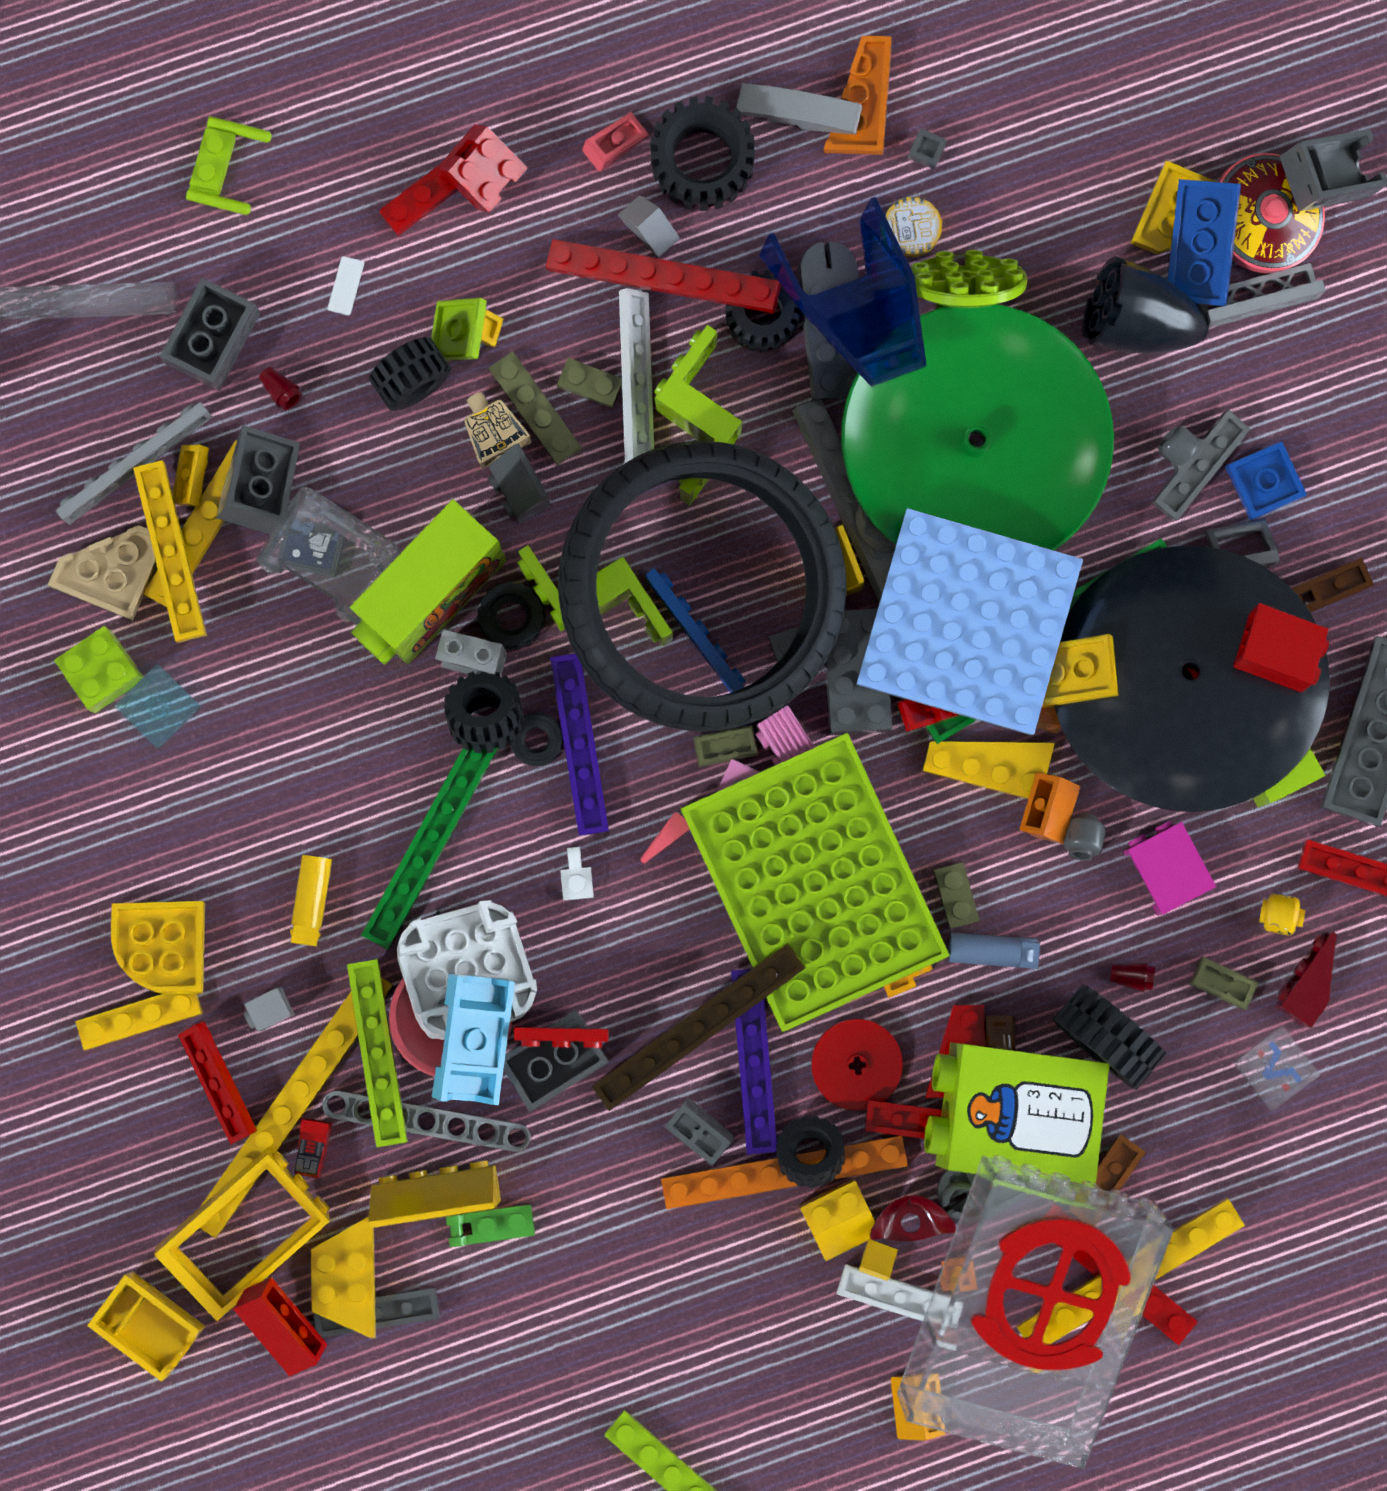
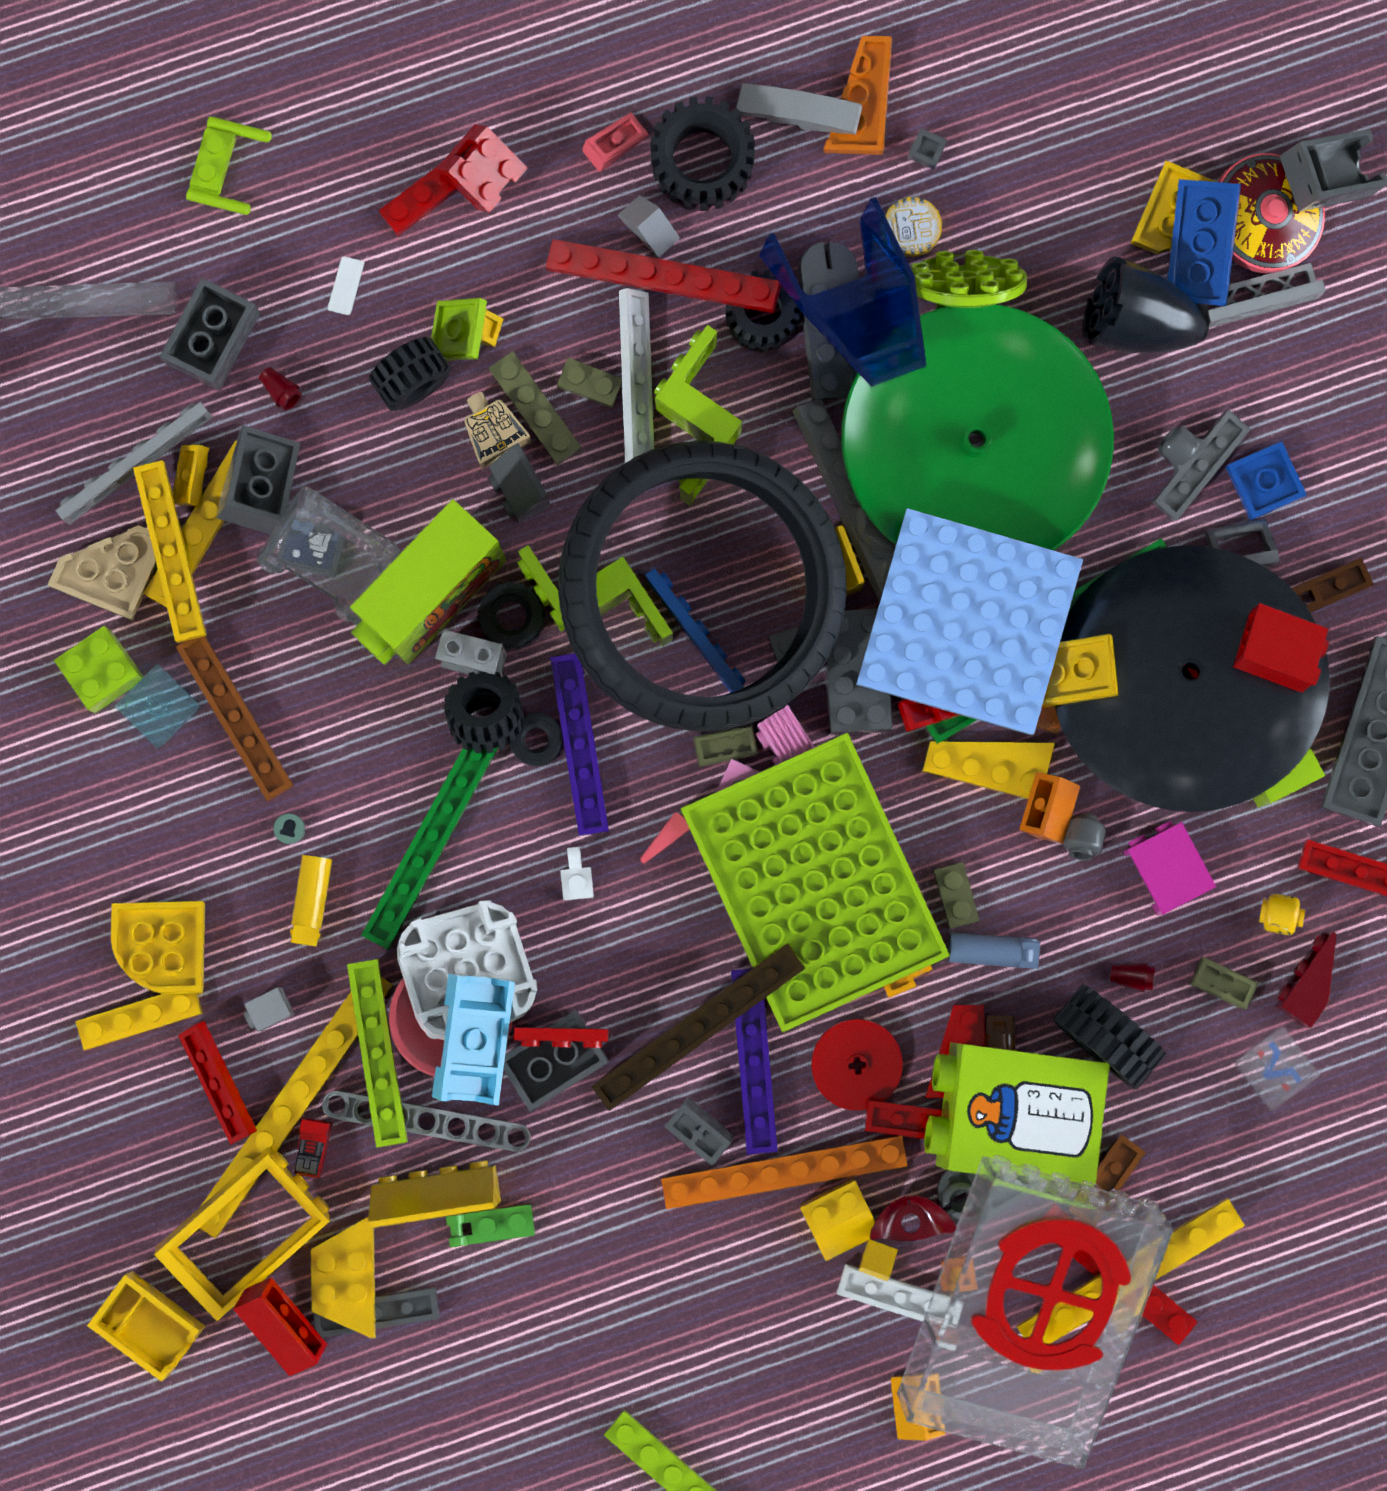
(235, 717): none -> dark orange plate
(289, 829): none -> sand green tile
(814, 1174): black tyre -> none

